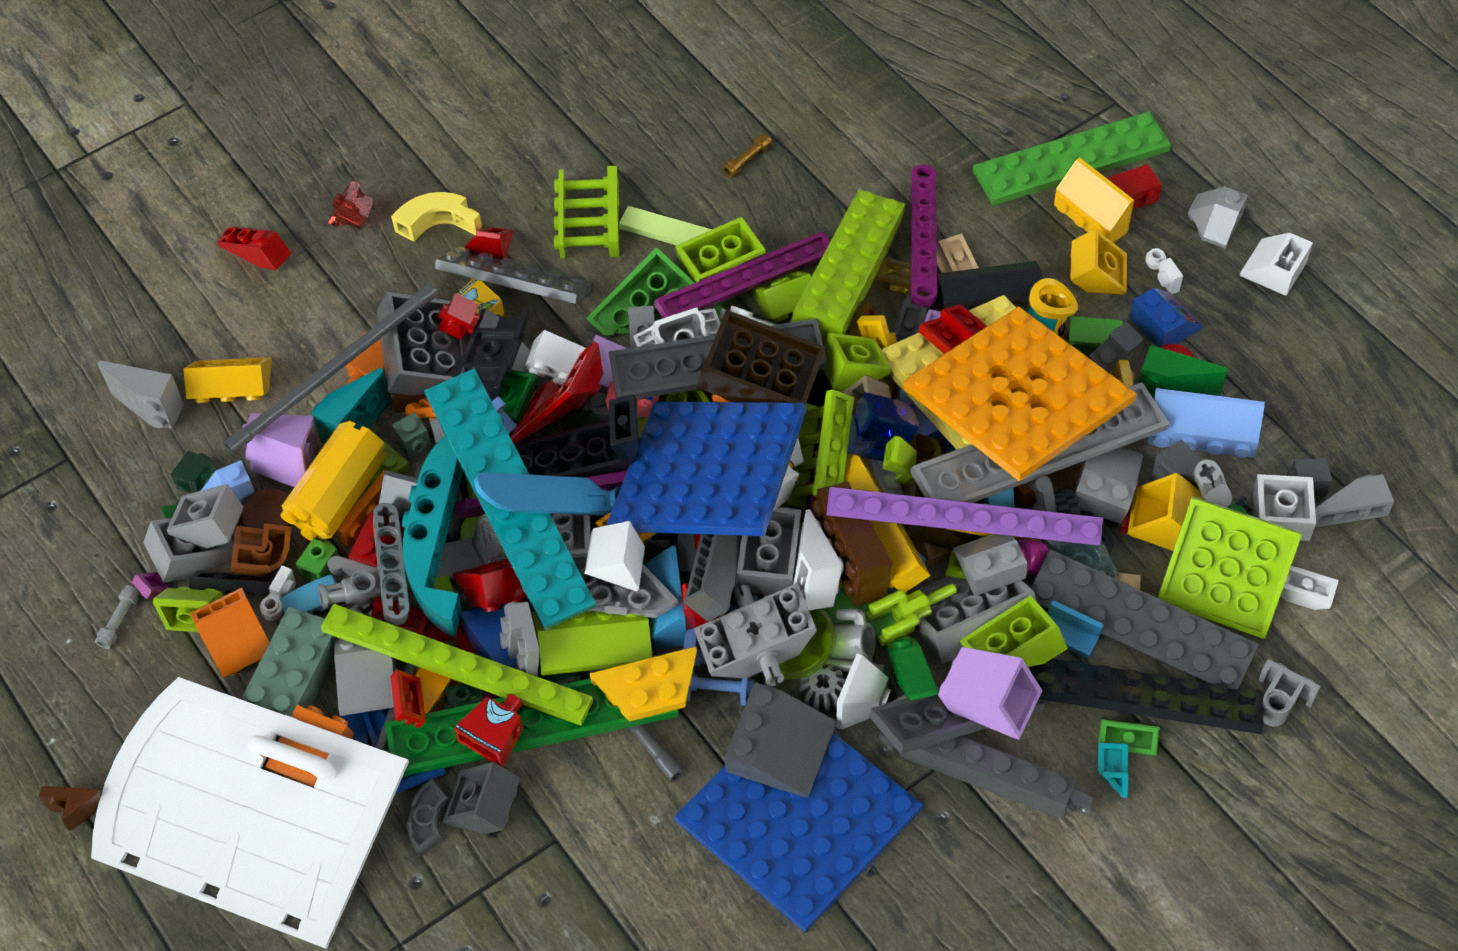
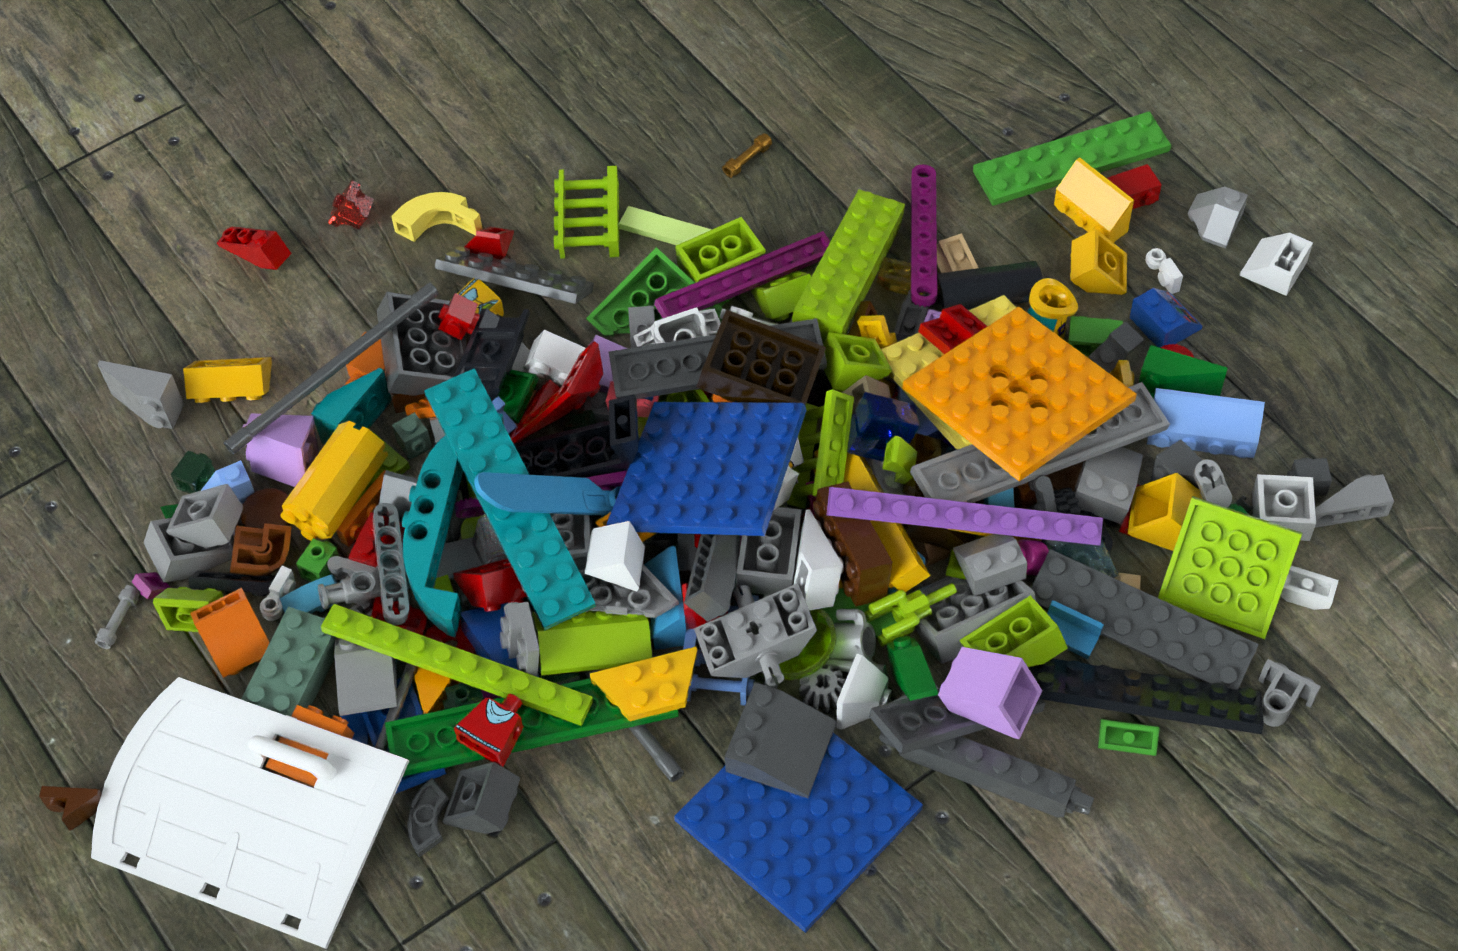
(403, 697): red tile -> none
(1114, 766): teal slope -> none

